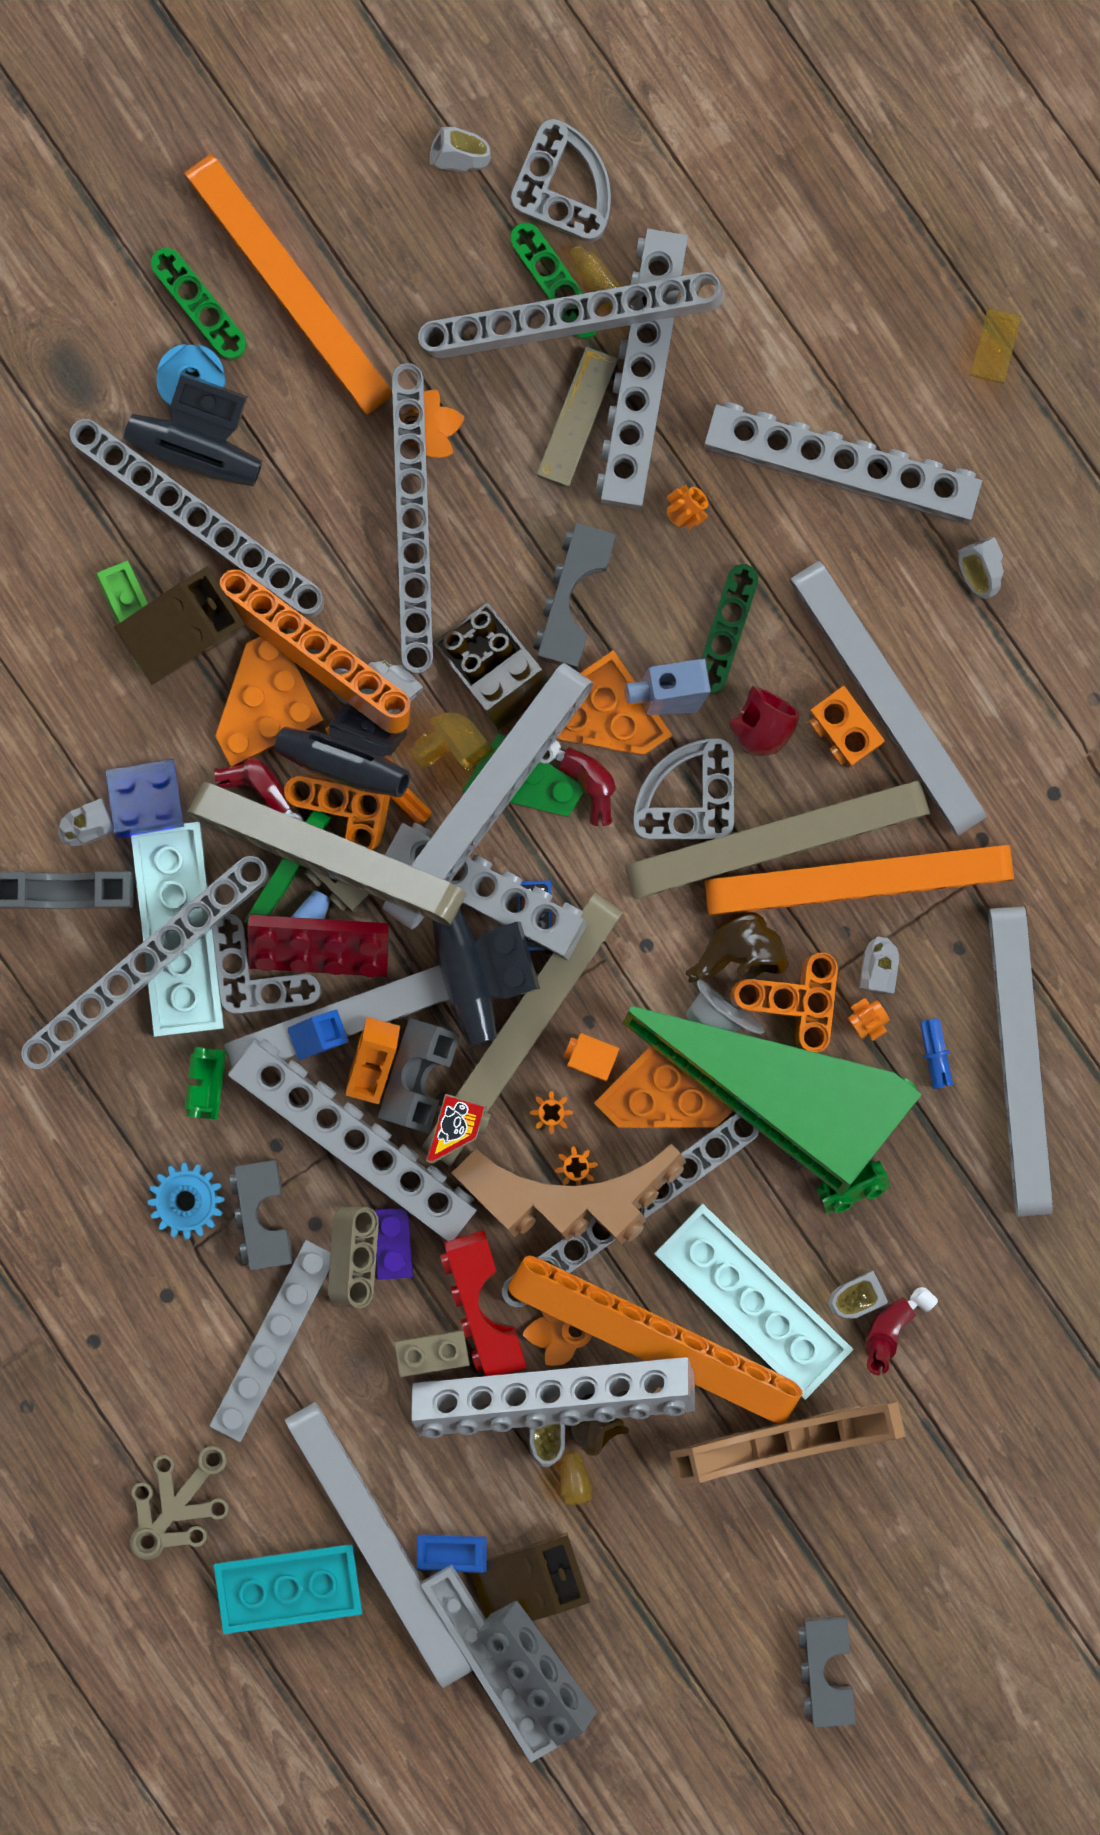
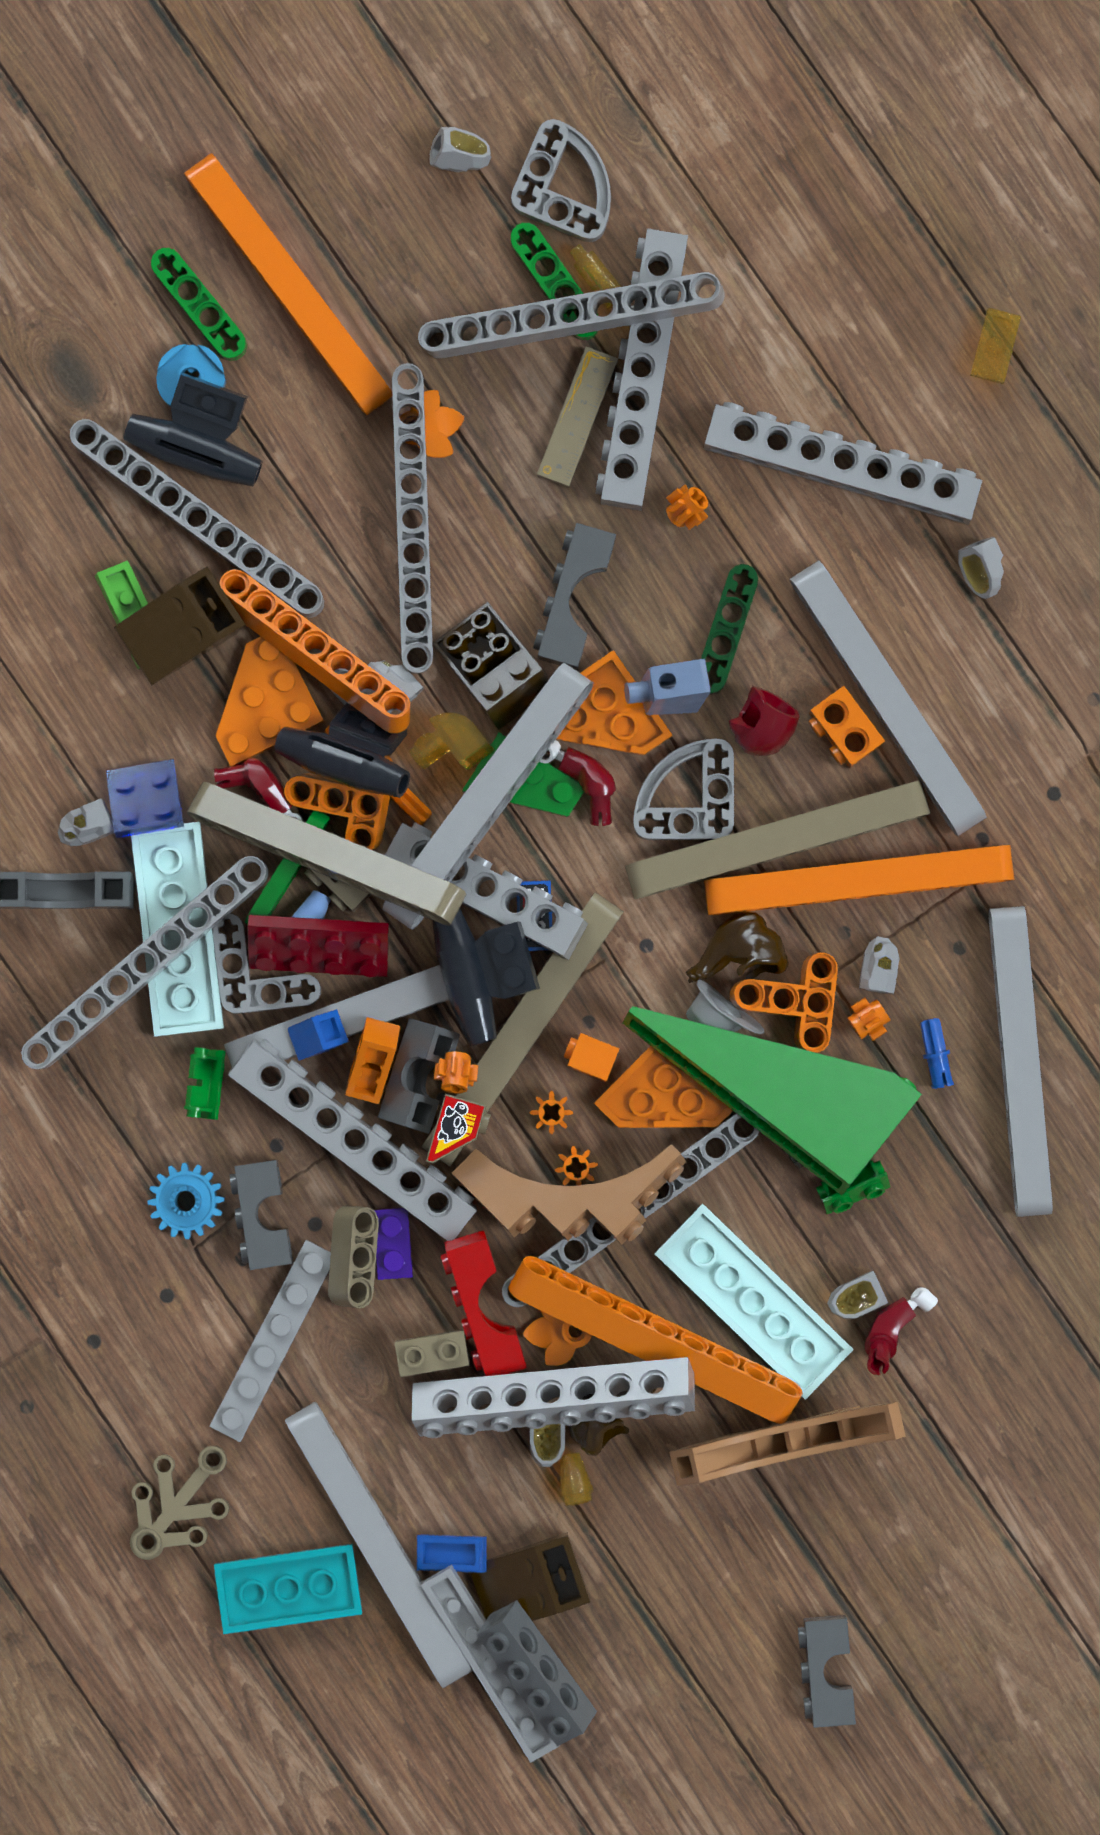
(456, 1072): none -> orange gear

